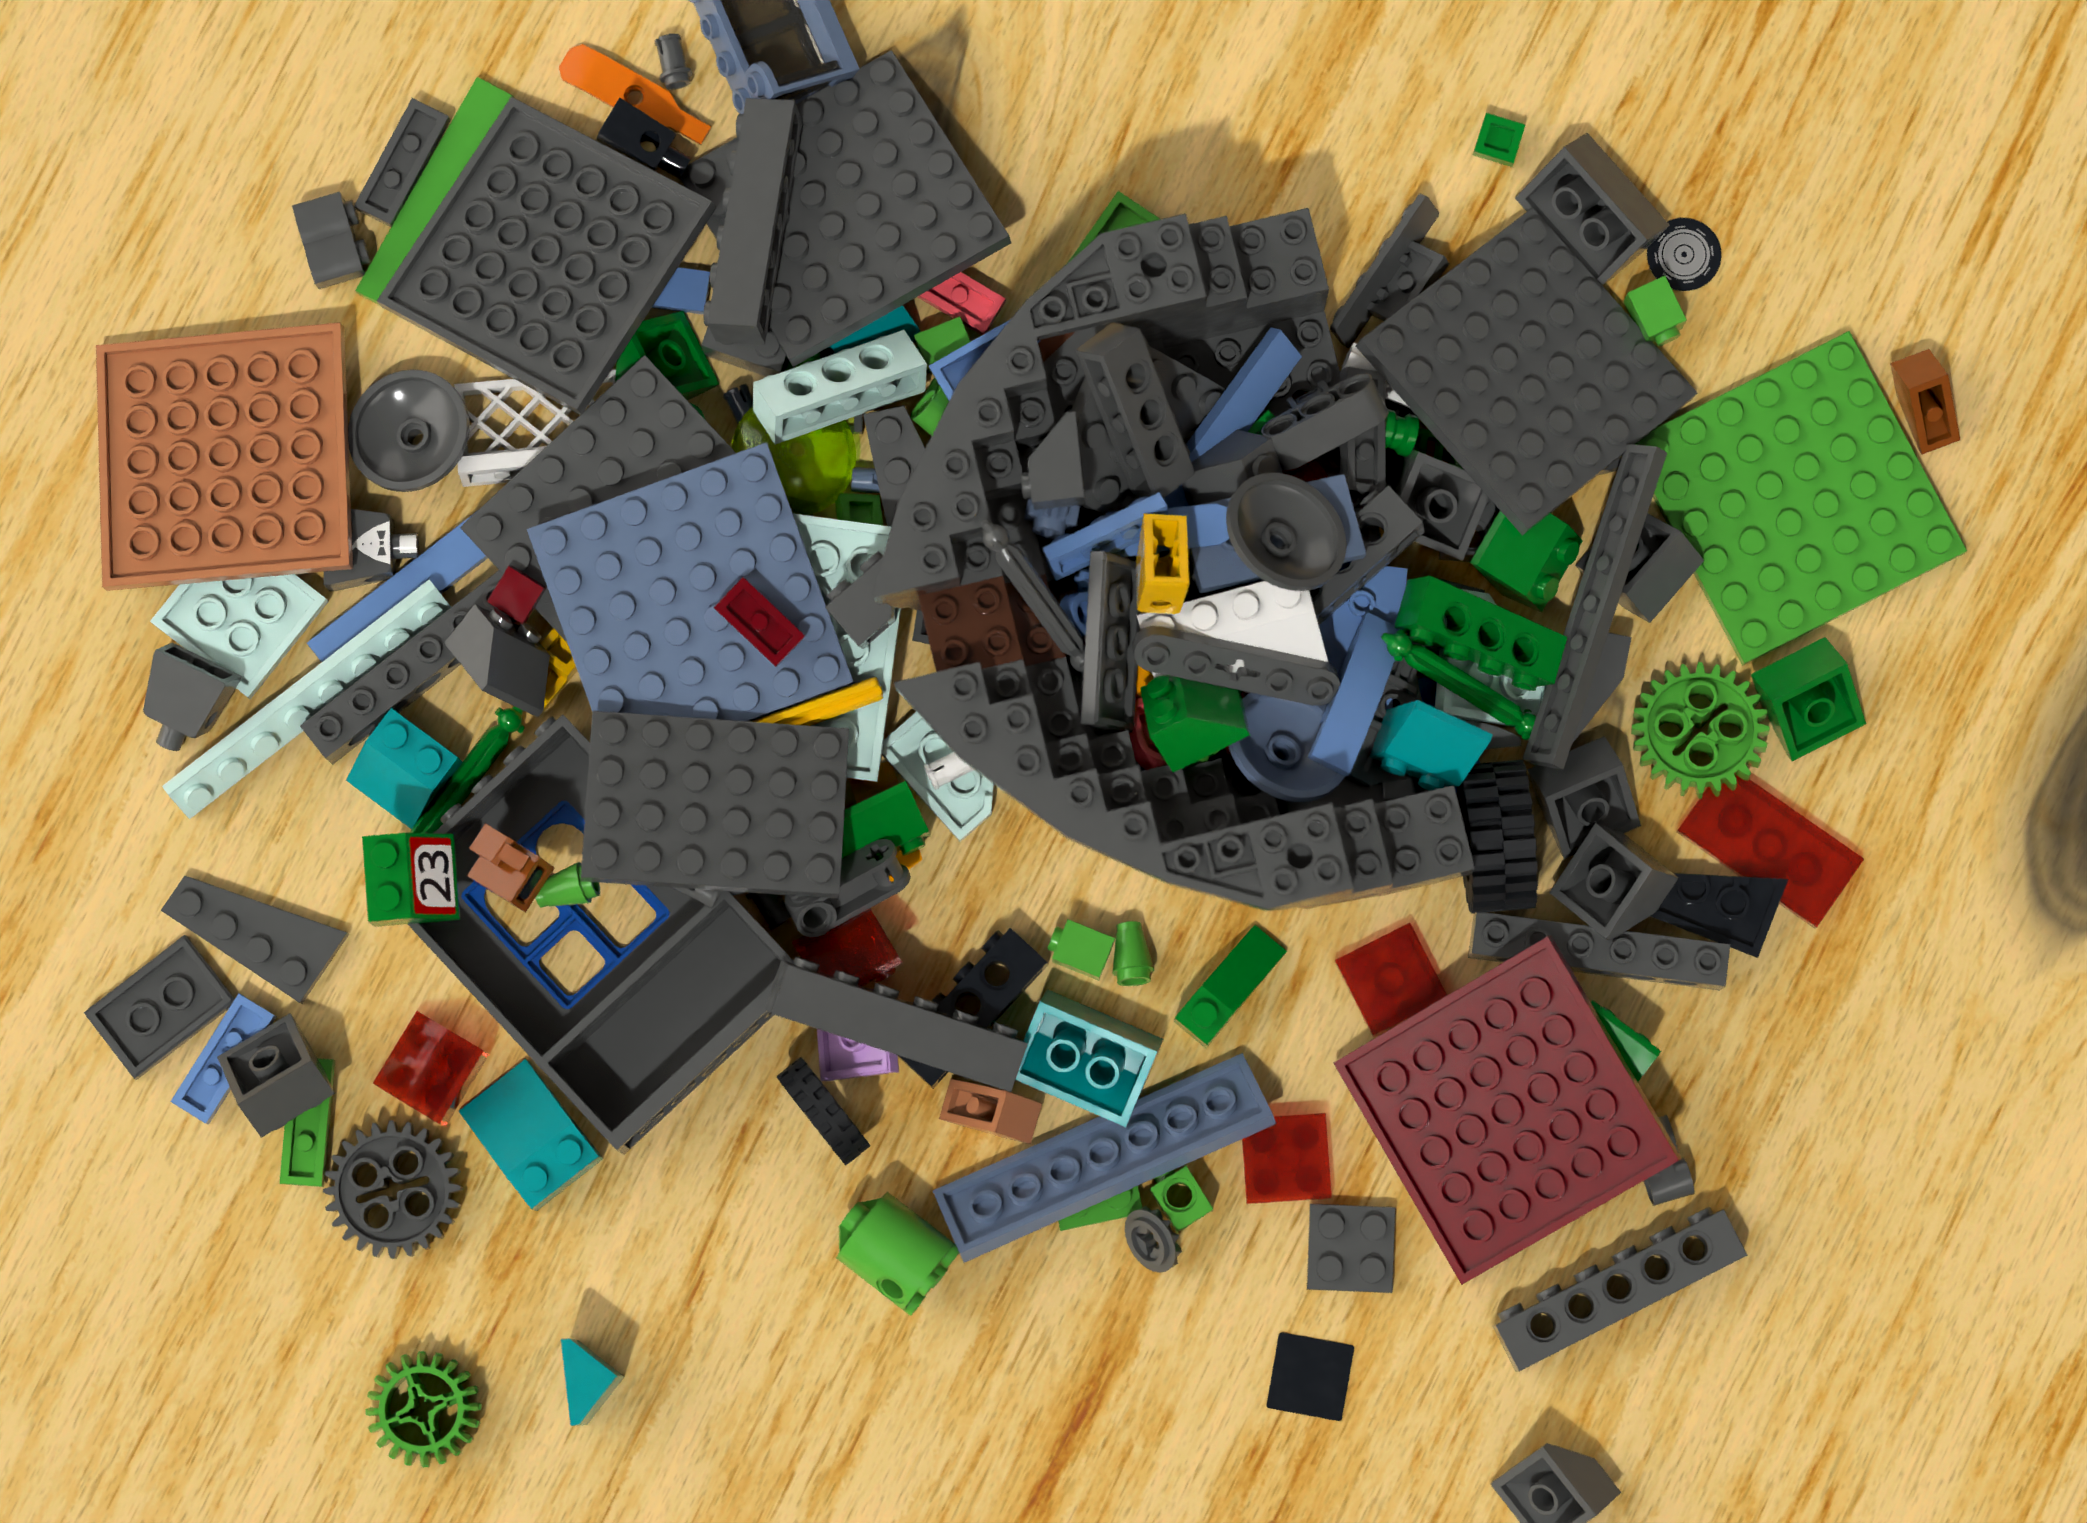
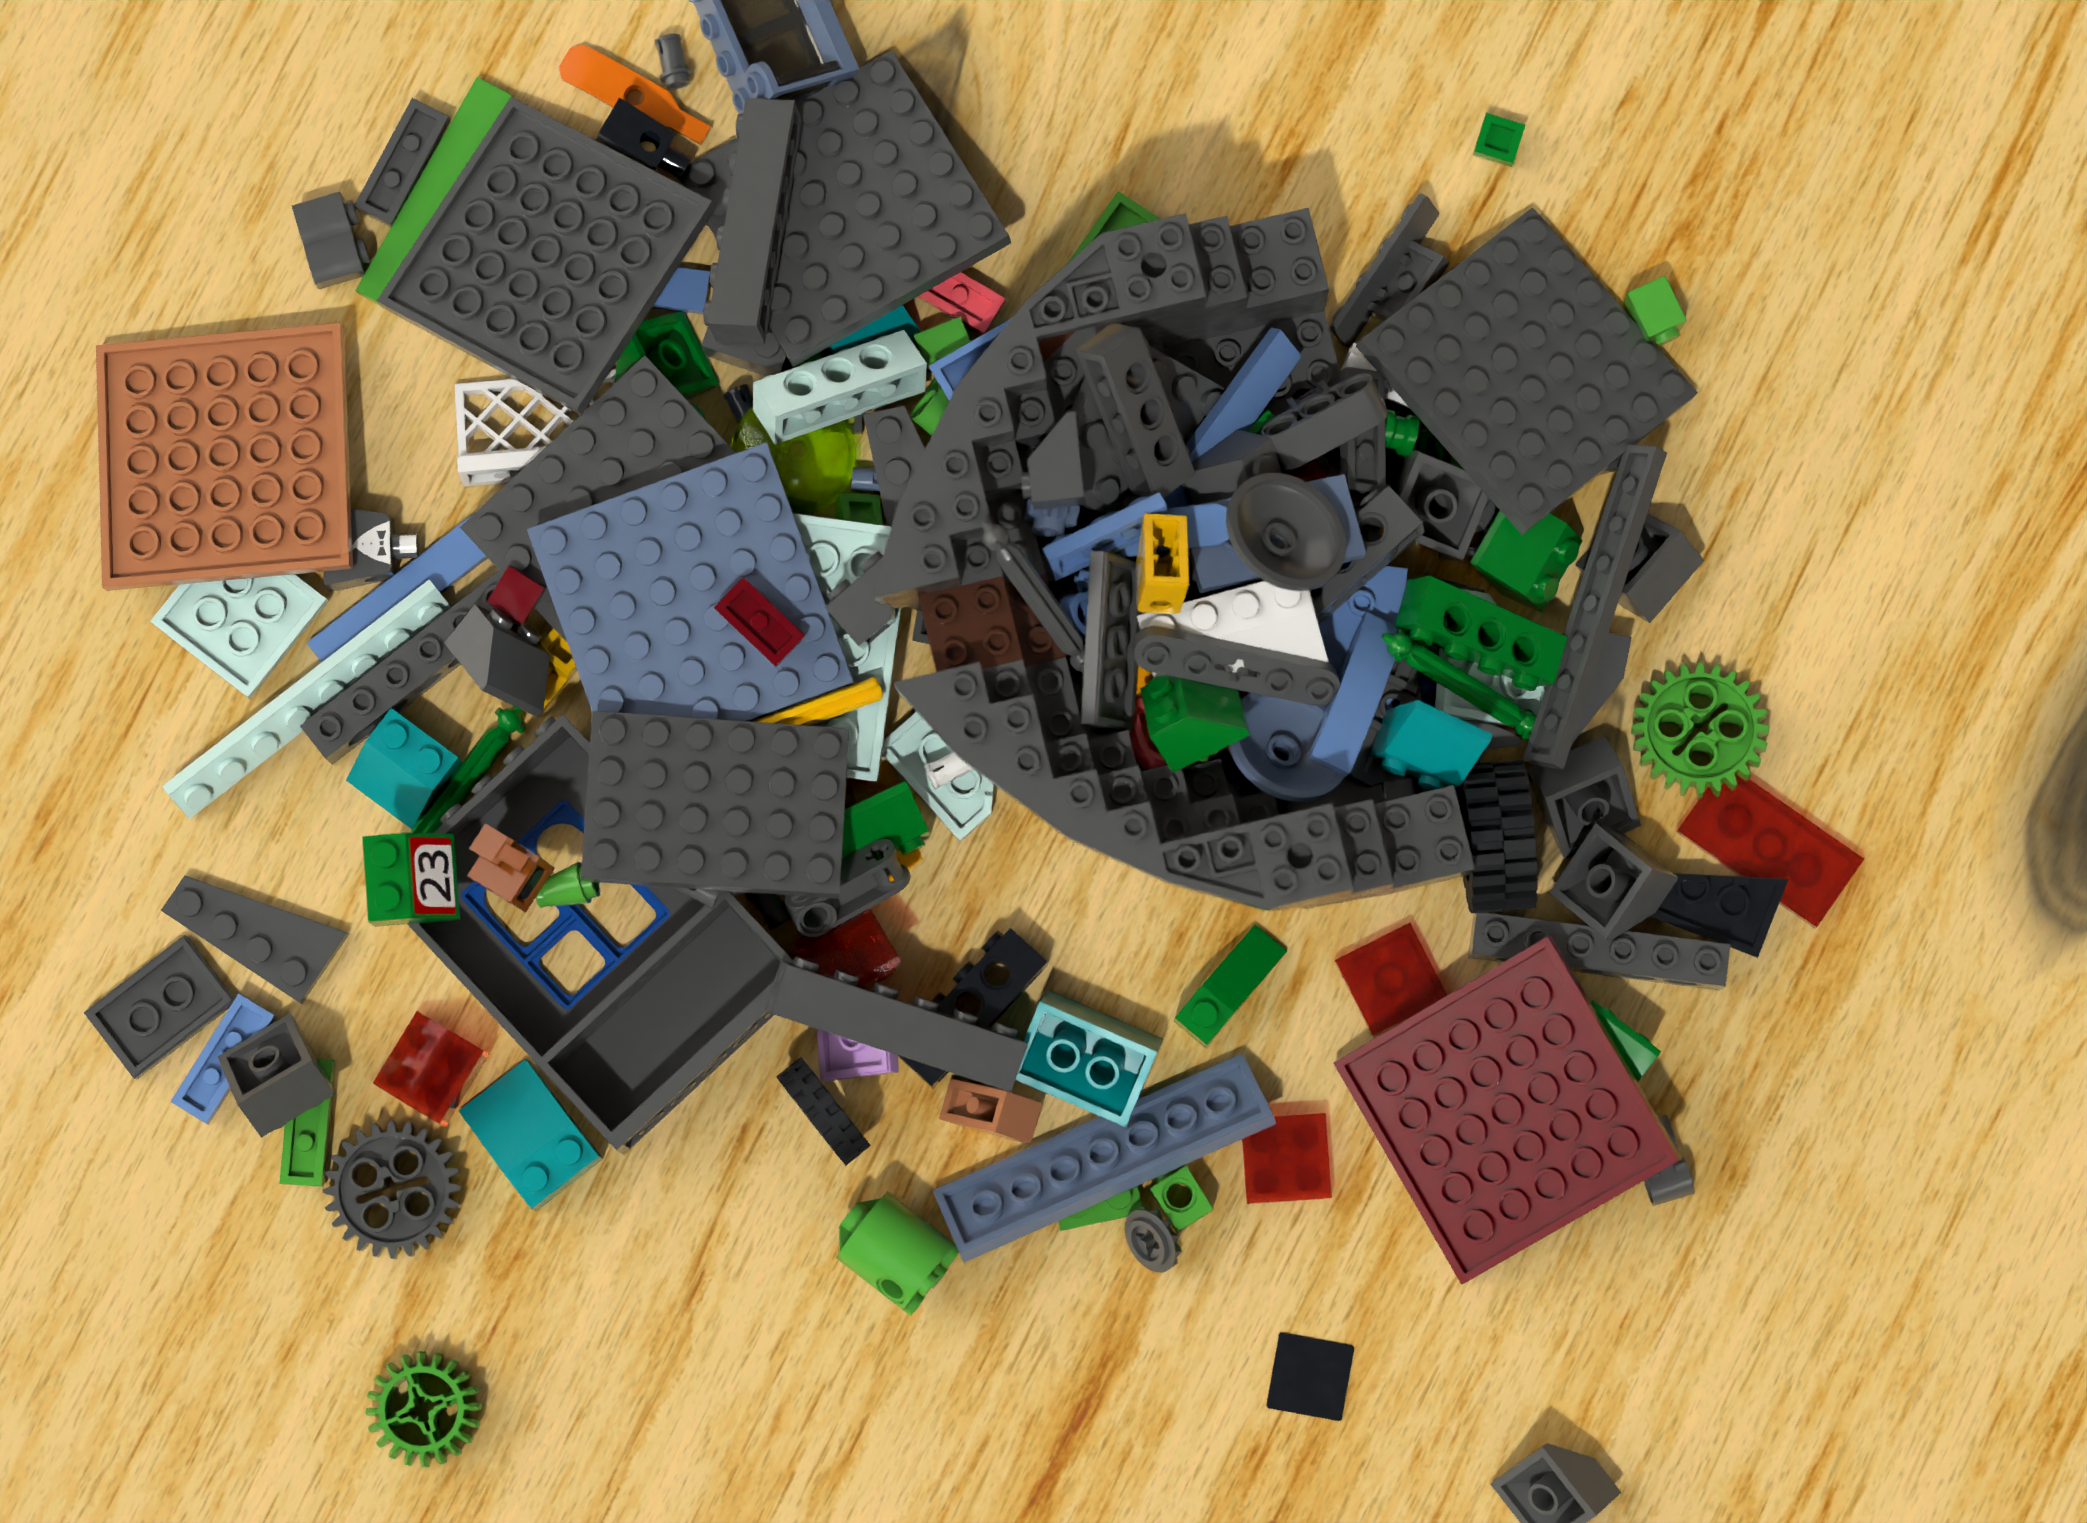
(186, 694): dark grey torso -> none
(393, 415): dark grey dish -> none
(587, 1381): teal slope -> none
(1081, 949): bright green brick -> none
(1131, 955): bright green cone -> none
(1350, 1248): dark grey plate -> none
(1593, 208): dark grey slope -> none
(1685, 254): sticker -> none
(1720, 1250): dark grey brick -> none
(1799, 498): bright green plate -> none
(1809, 698): green slope -> none
(1926, 400): dark orange slope -> none

